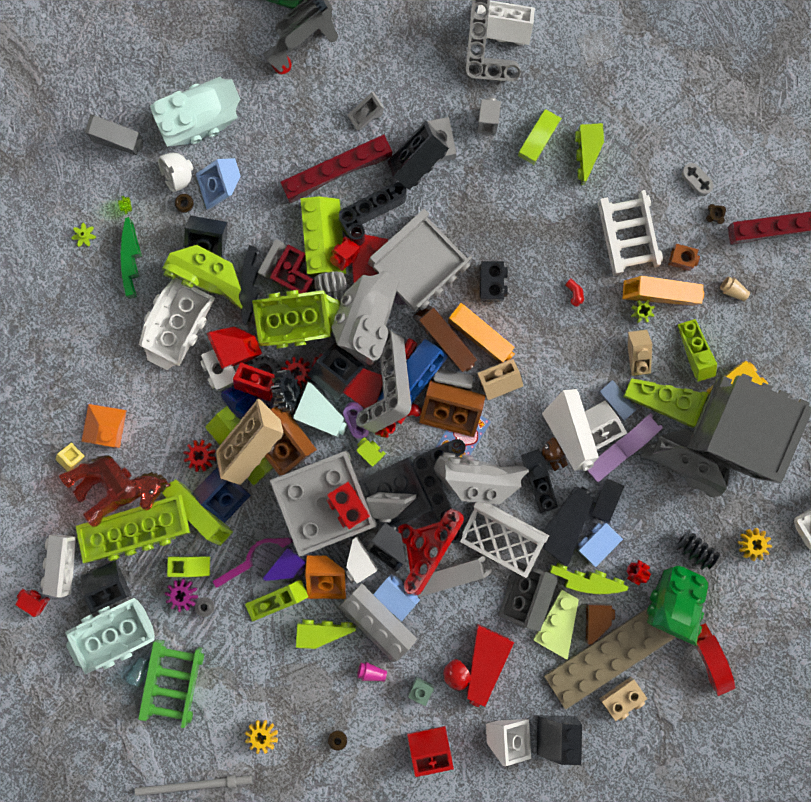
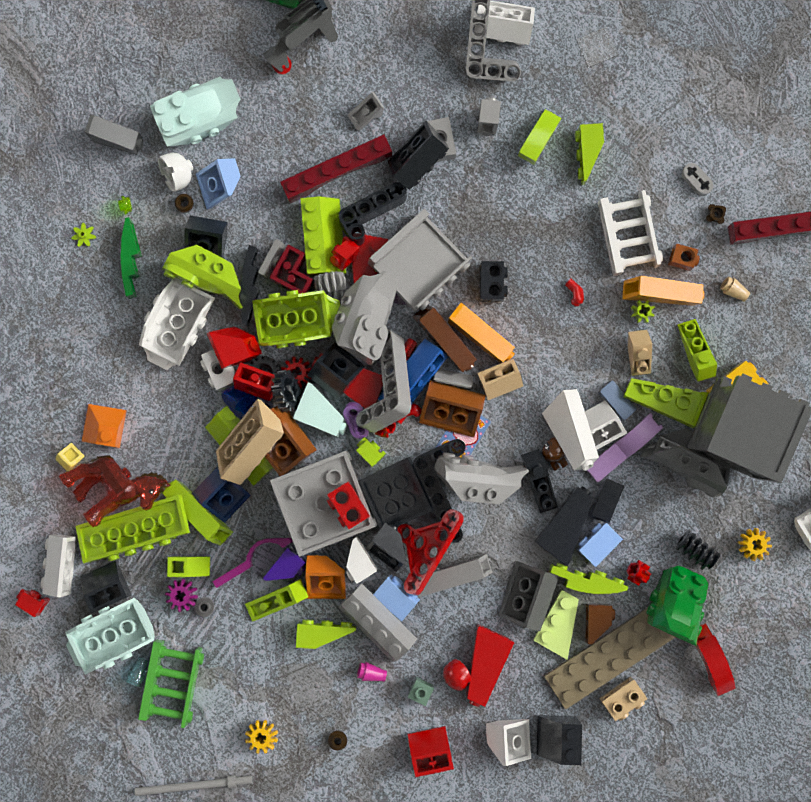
(199, 448): red gear -> none
(388, 505): light grey slope -> none
(511, 523): white fence -> none

